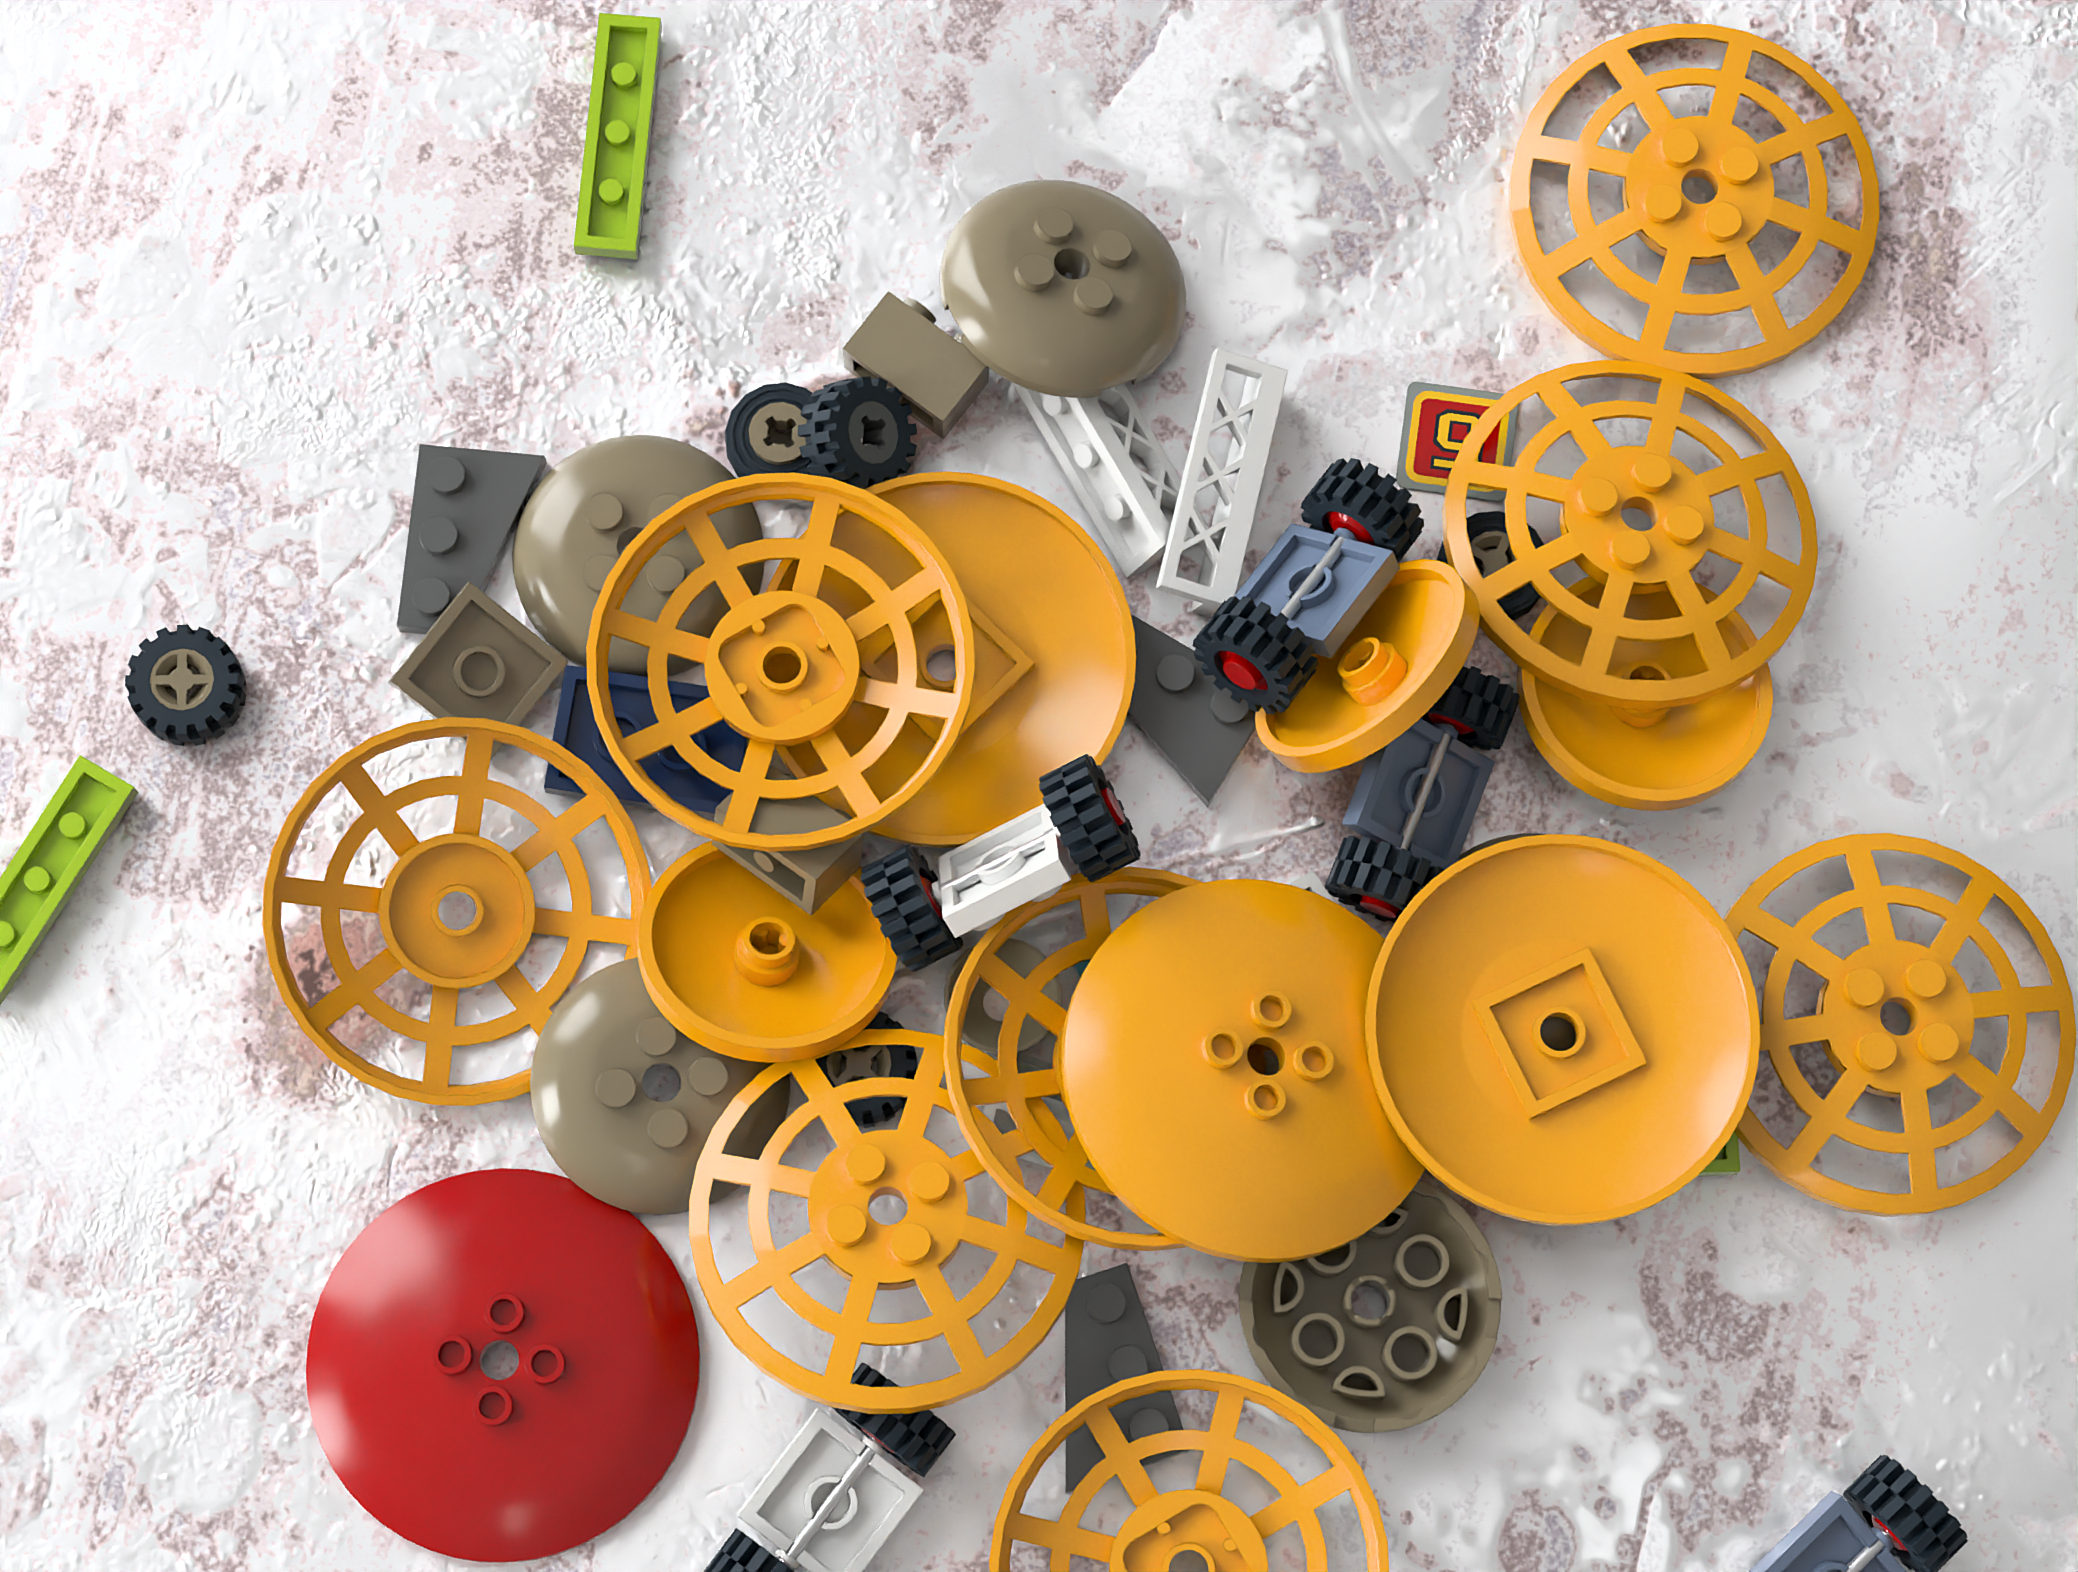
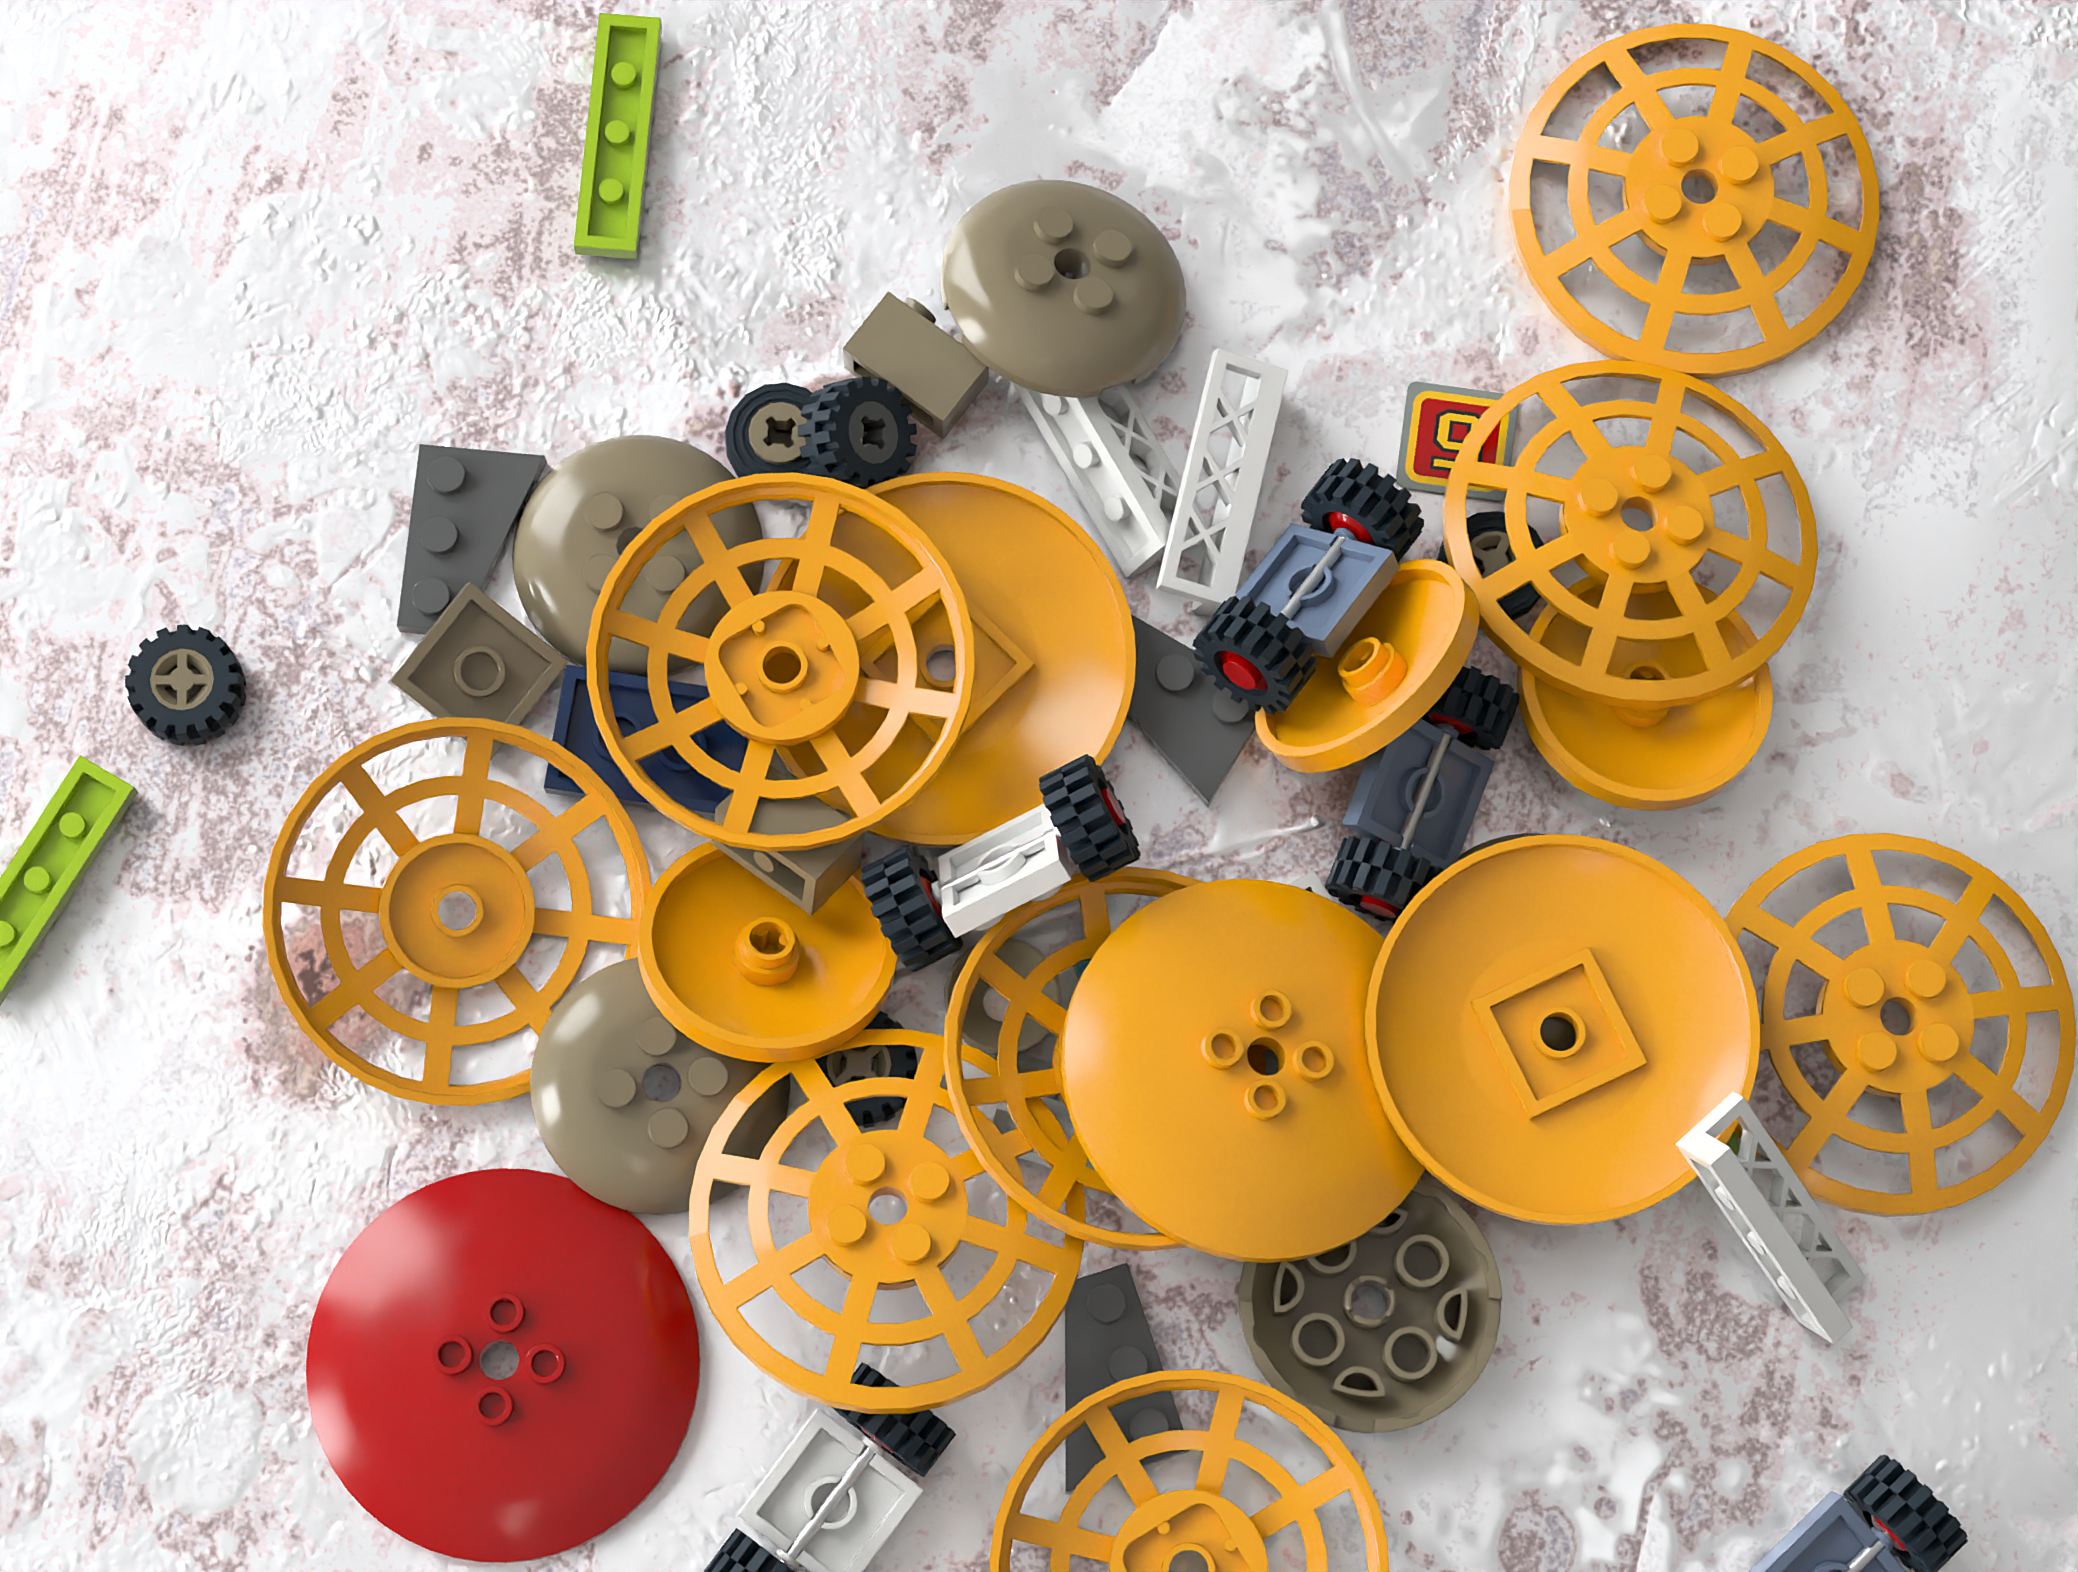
(1760, 1220): none -> white fence

